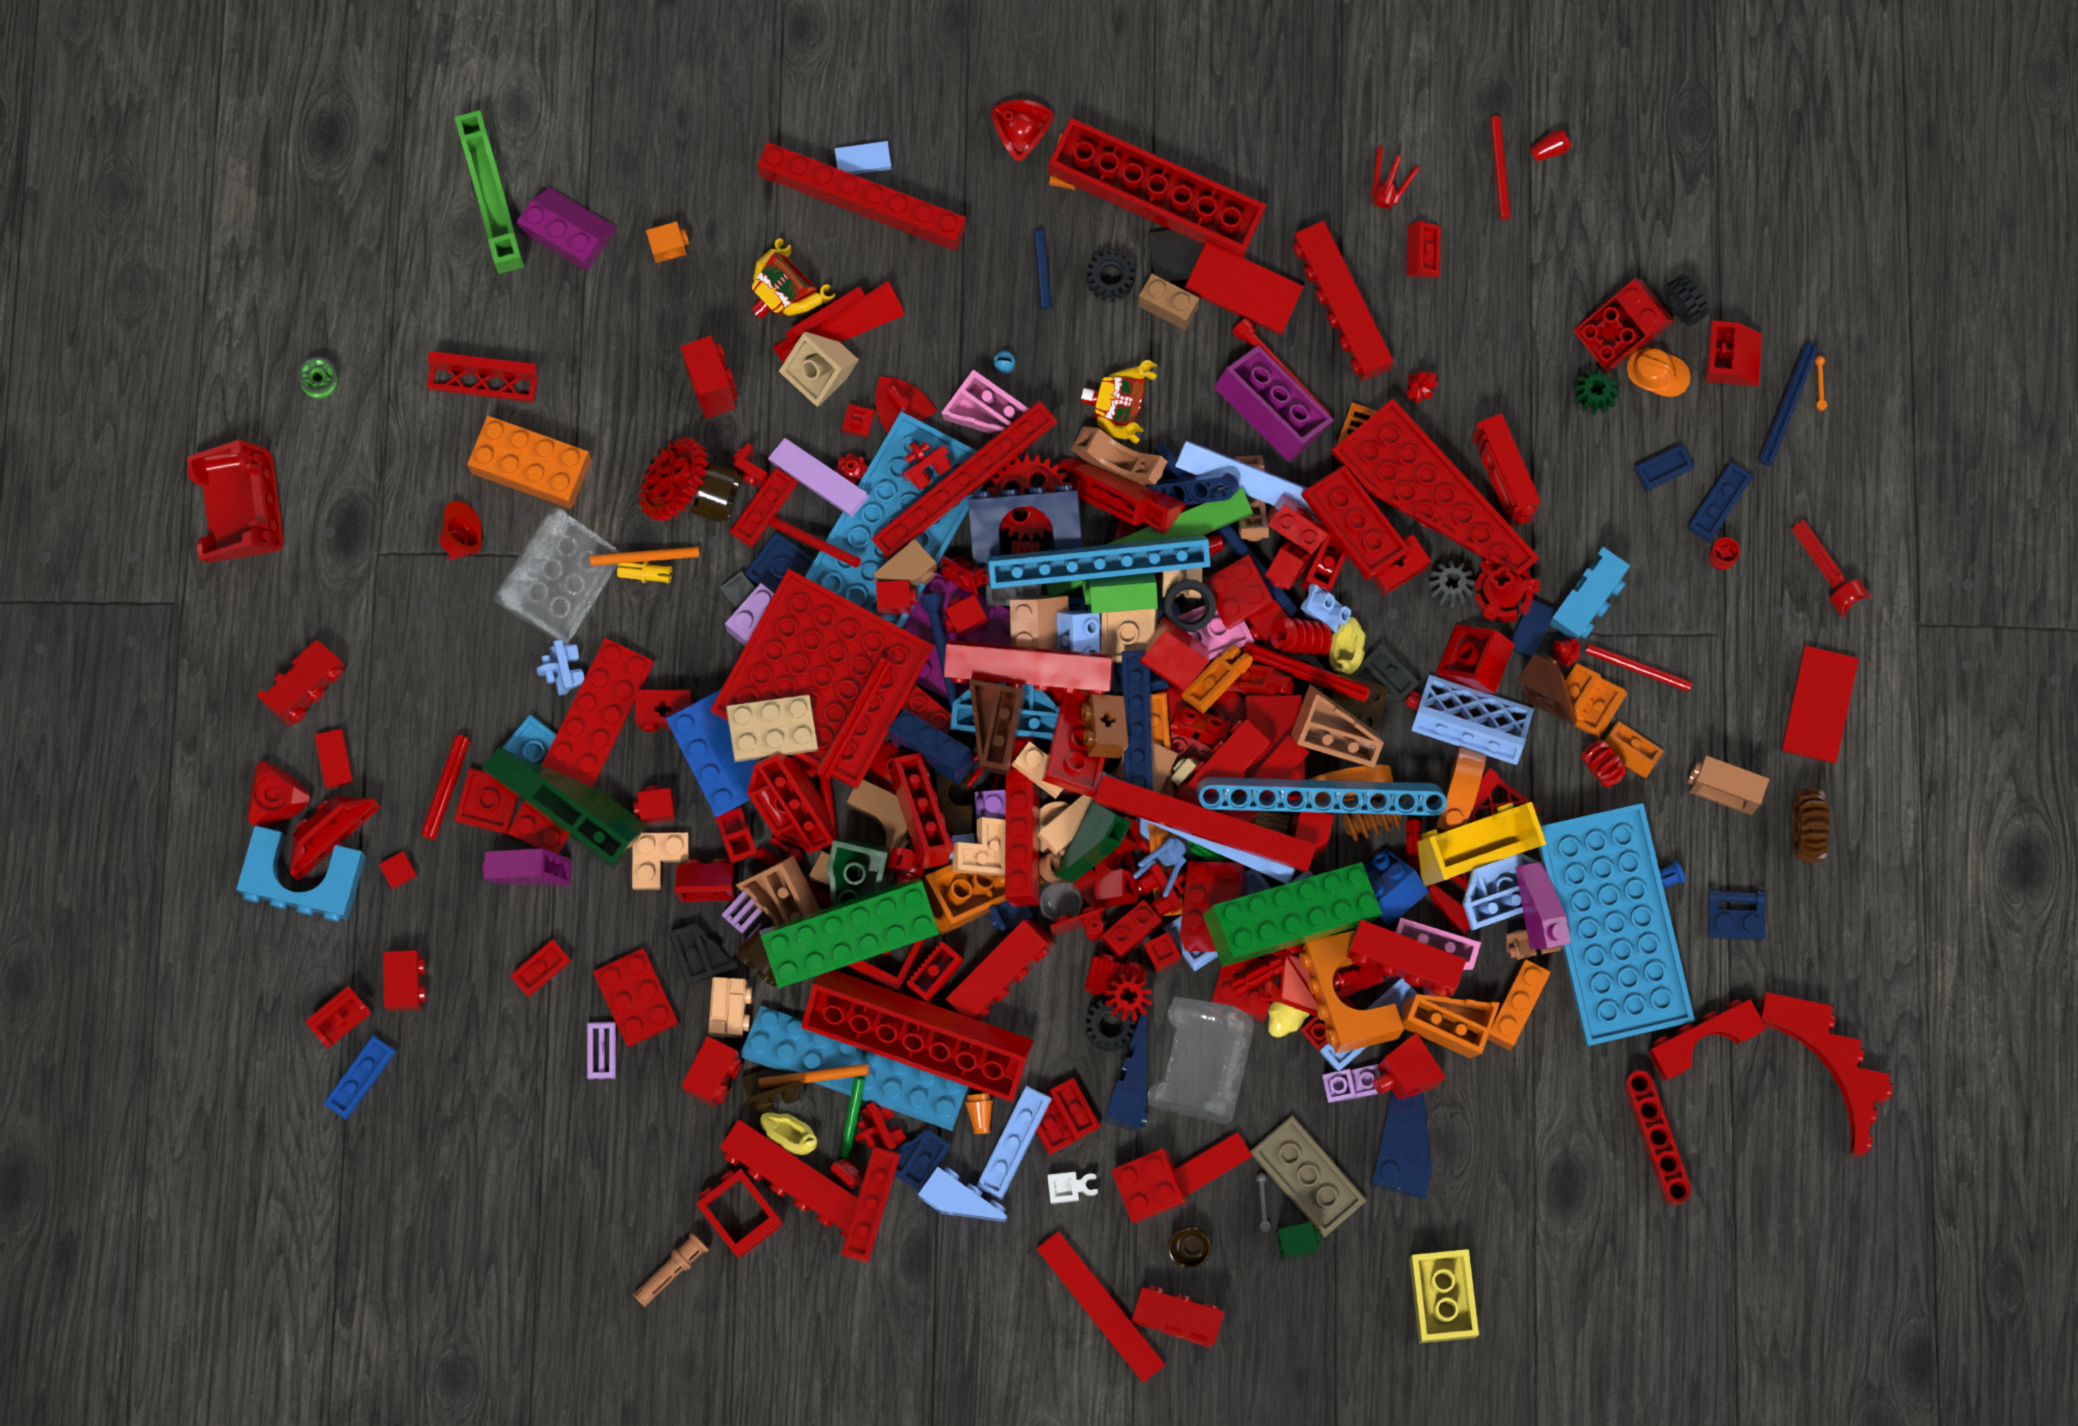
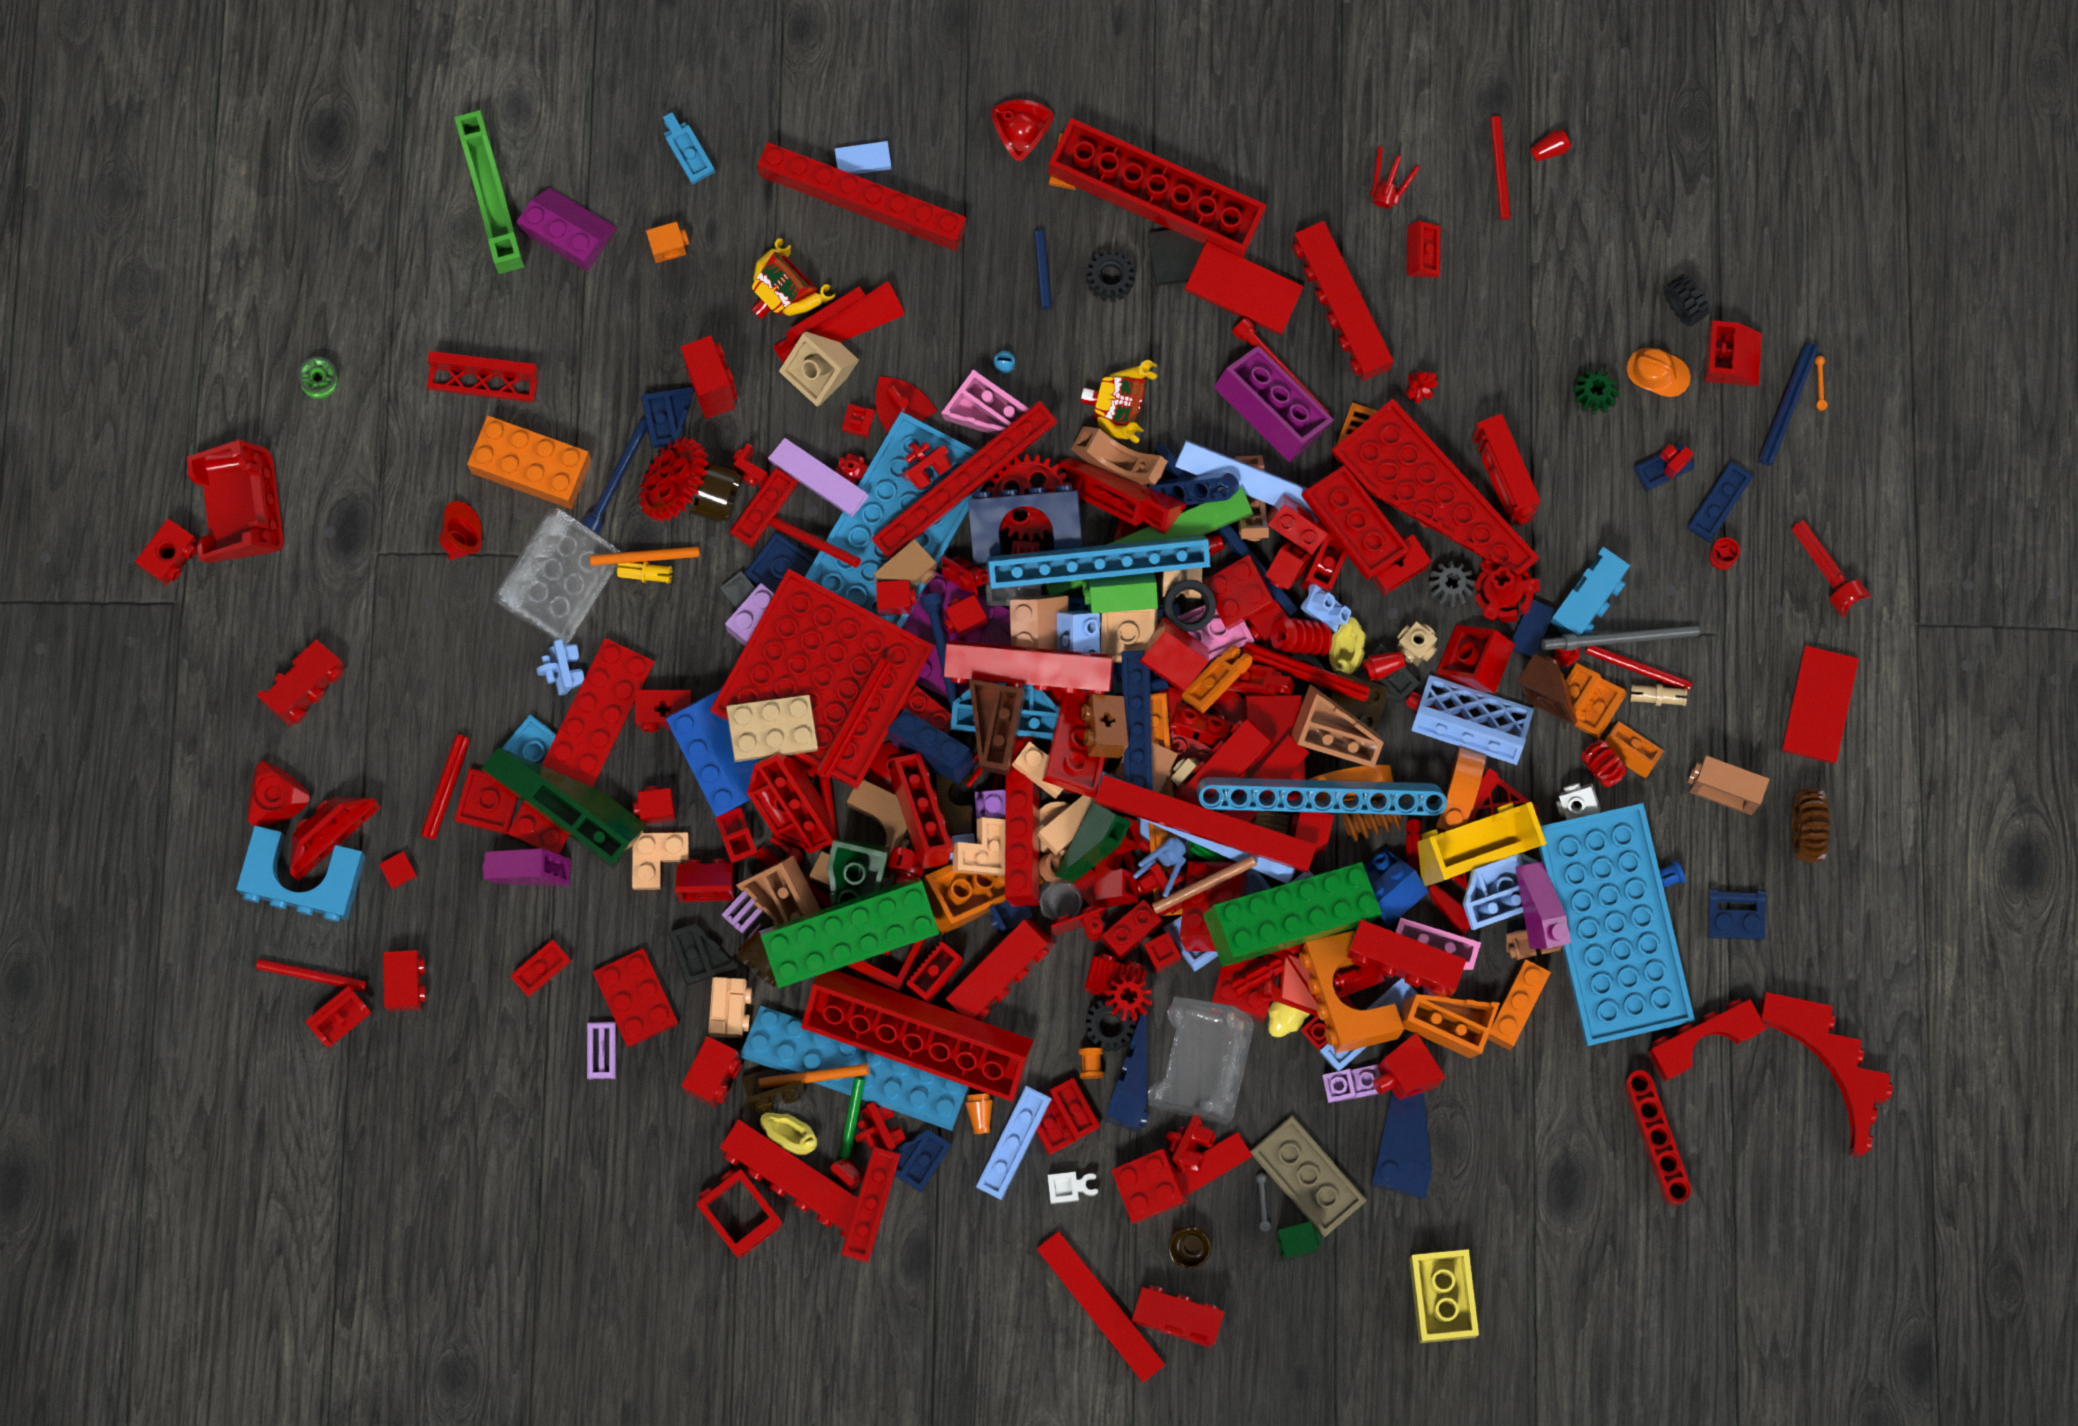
(168, 537): none -> red brick
(312, 975): none -> red bar
(334, 758): red tile -> none
(360, 1077): blue tile -> none
(593, 520): none -> dark blue piece
(666, 415): none -> dark blue wing
(679, 1261): nougat pin -> none
(687, 150): none -> dark azure hinge
(953, 1198): light blue slope -> none
(1091, 1063): none -> orange bush
(1168, 302): medium nougat brick -> none
(1185, 1141): none -> red hips
(1204, 884): none -> nougat bar
(1382, 665): none -> red cone
(1414, 652): none -> tan brick
(1571, 641): none -> dark grey bar
(1584, 794): none -> white brick
(1624, 324): red slope -> none
(1658, 695): none -> tan pin
(1675, 460): none -> red tile

